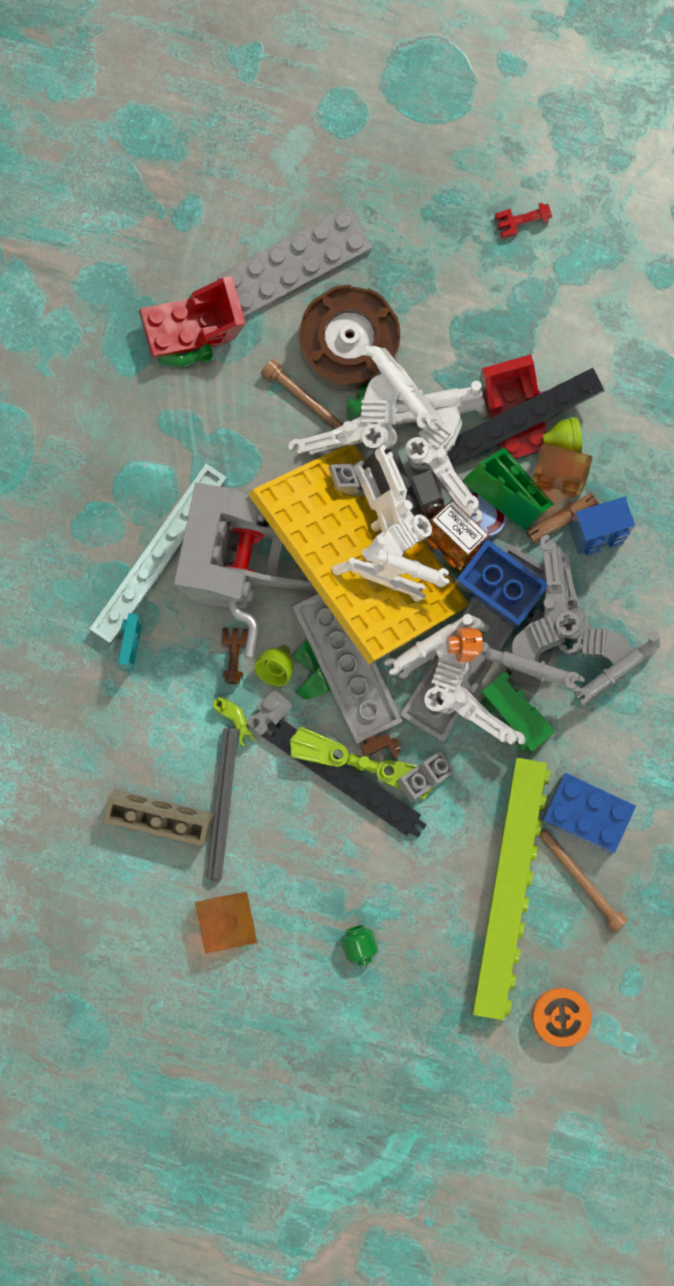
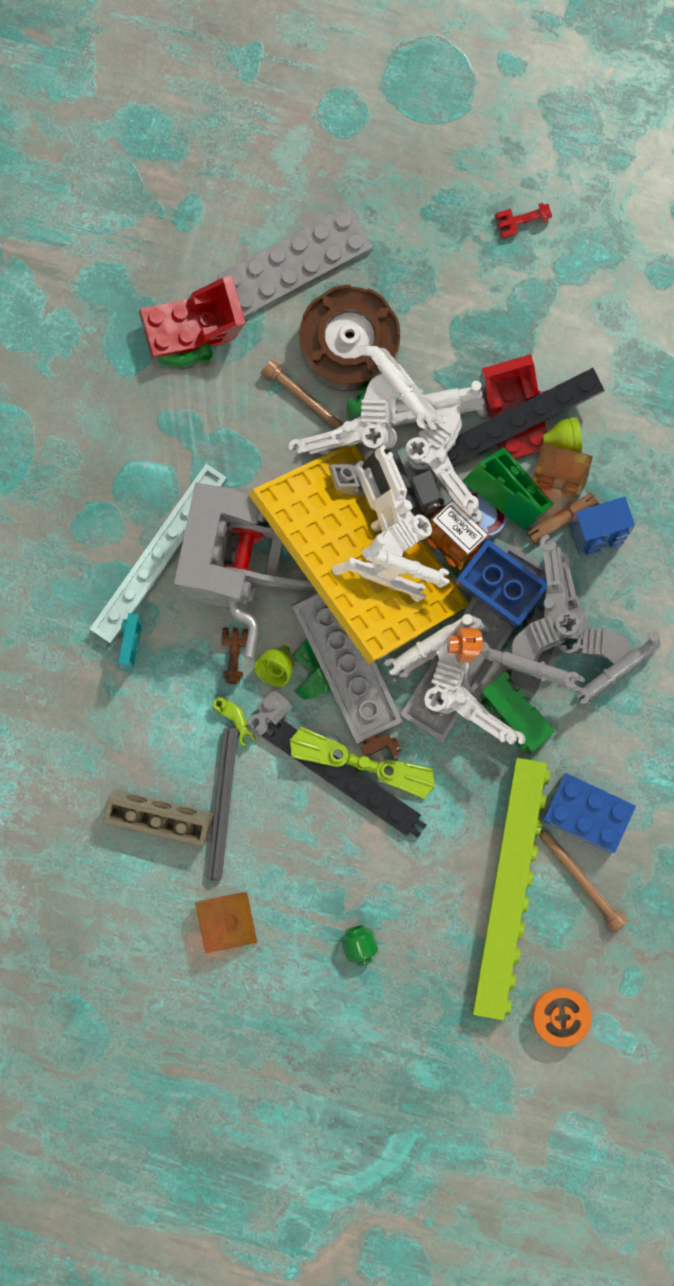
(425, 776): light grey slope -> none

